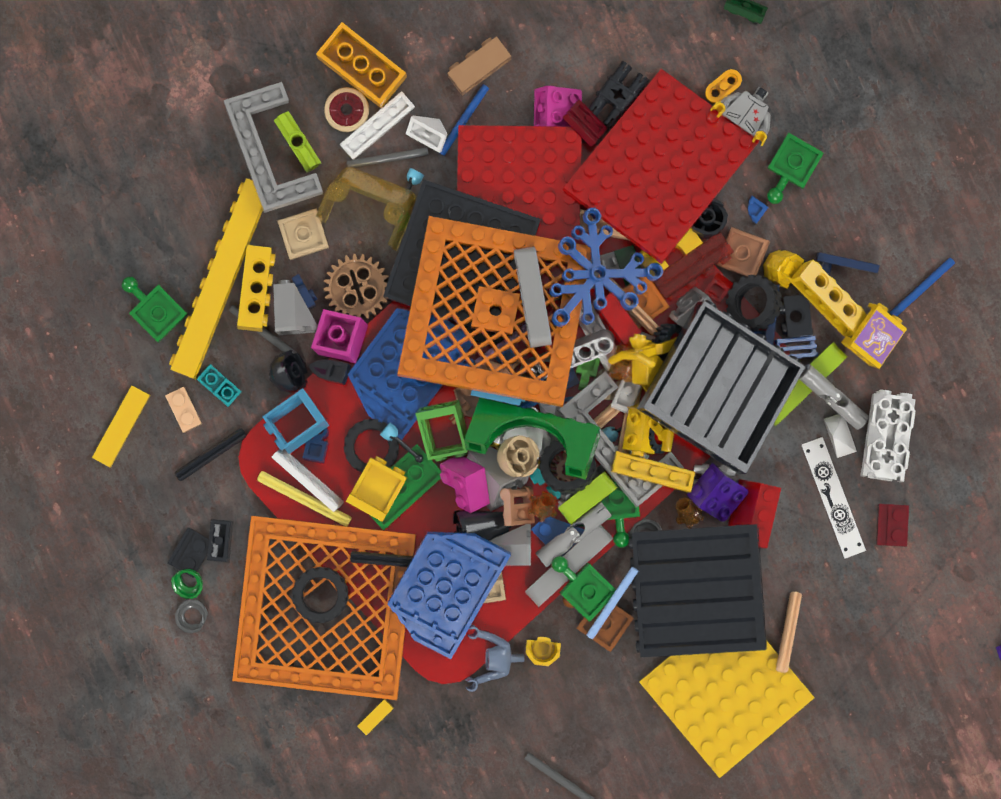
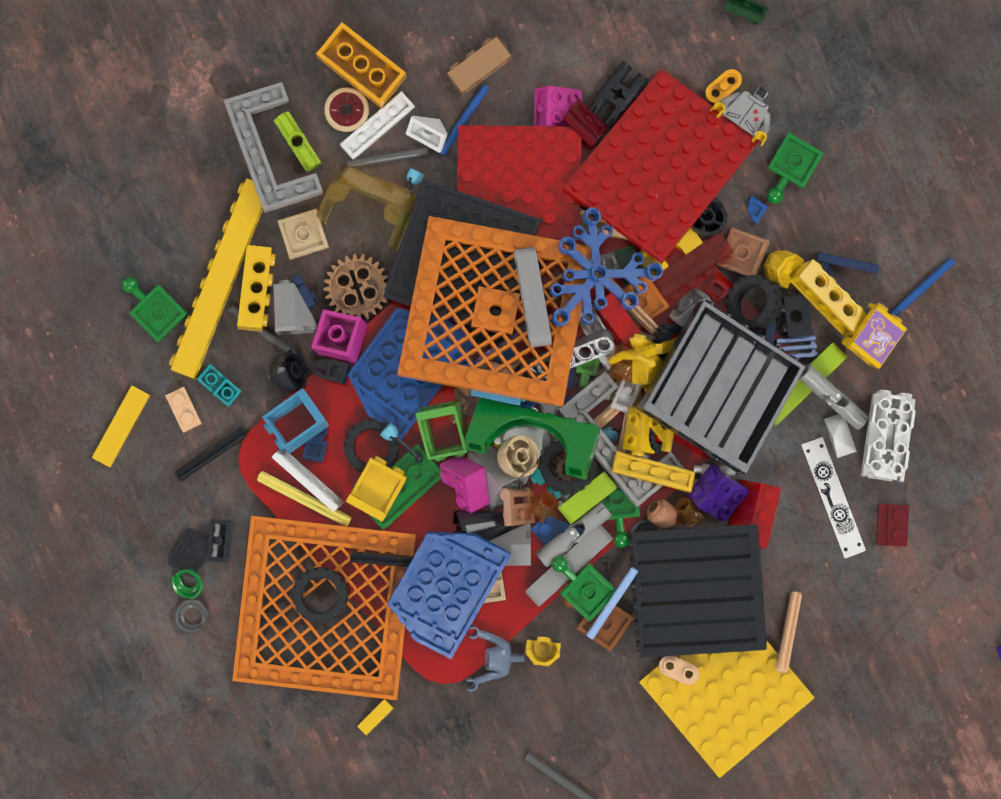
(661, 514): none -> nougat head
(678, 670): none -> light nougat plate

